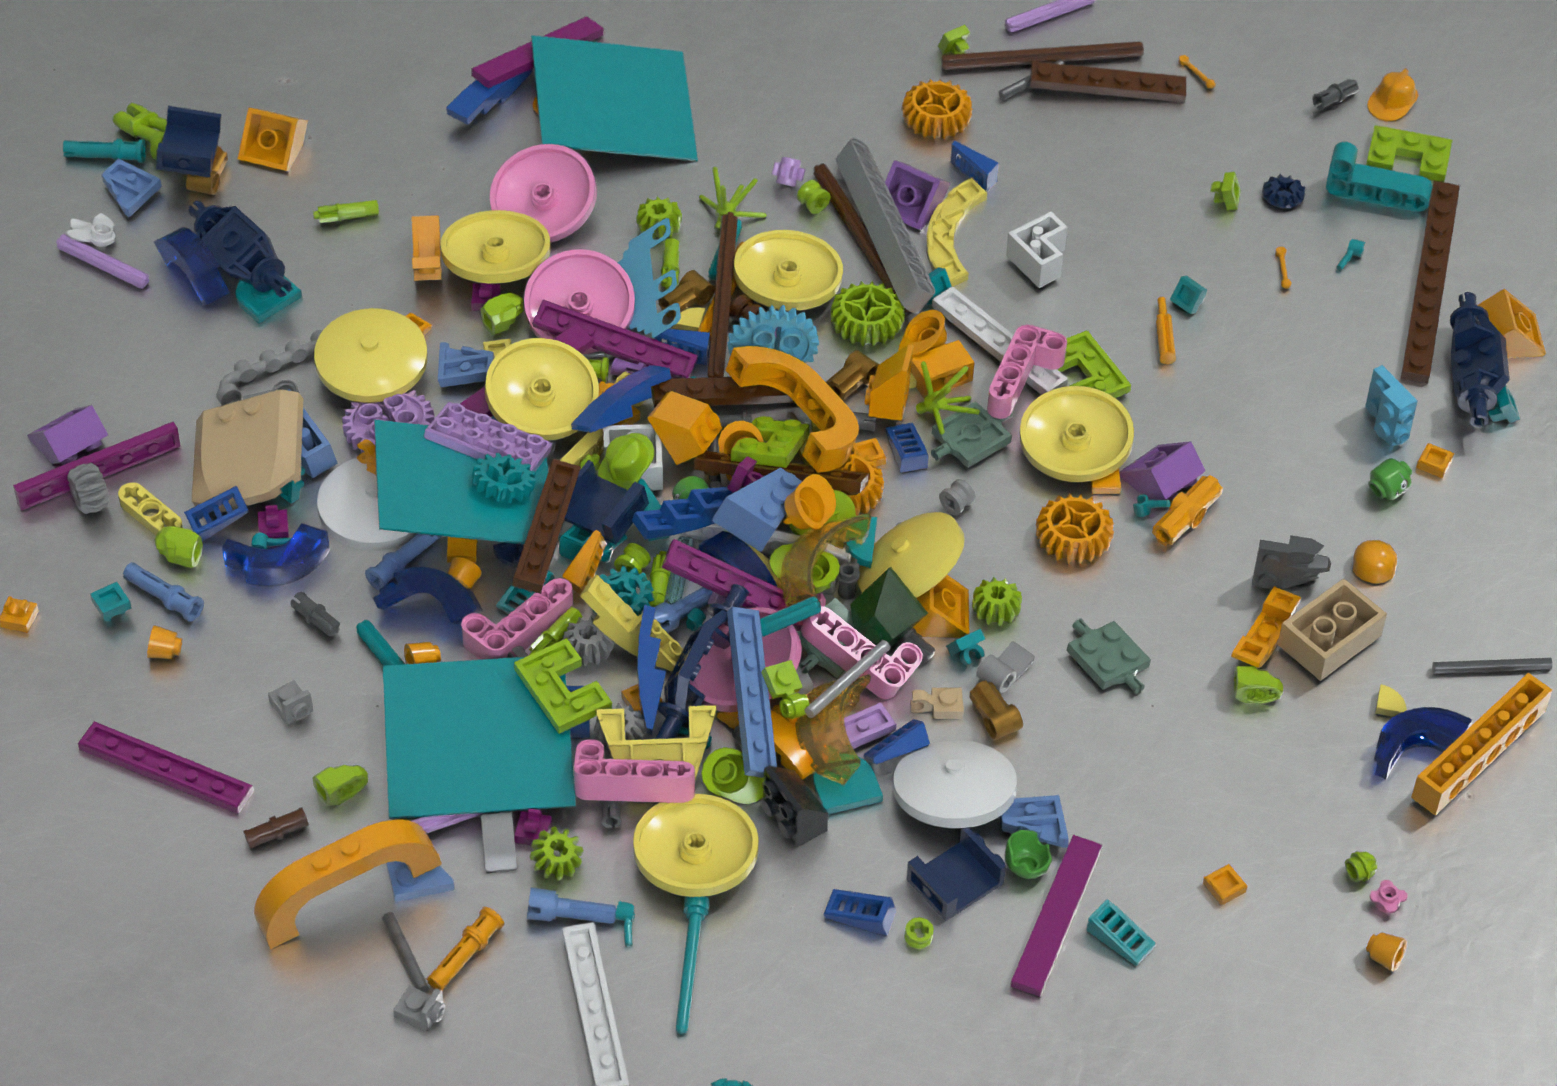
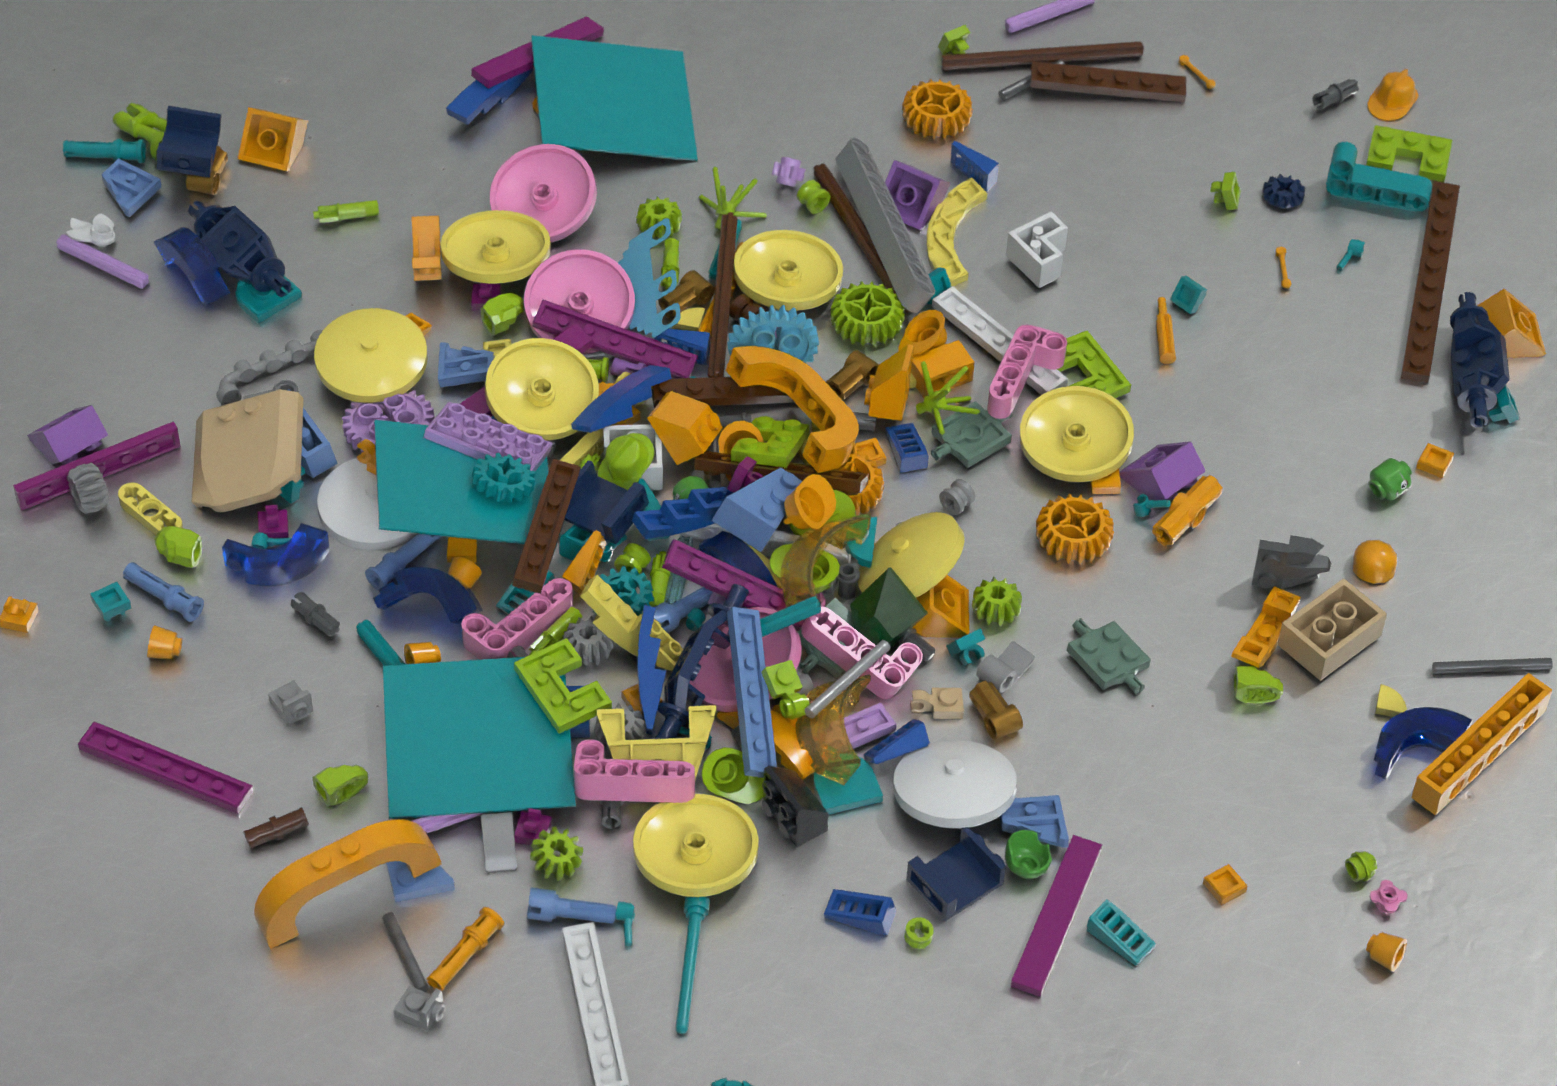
(203, 510): blue slope -> none
(508, 553): dark blue tile -> none
(1391, 406): medium azure plate -> none

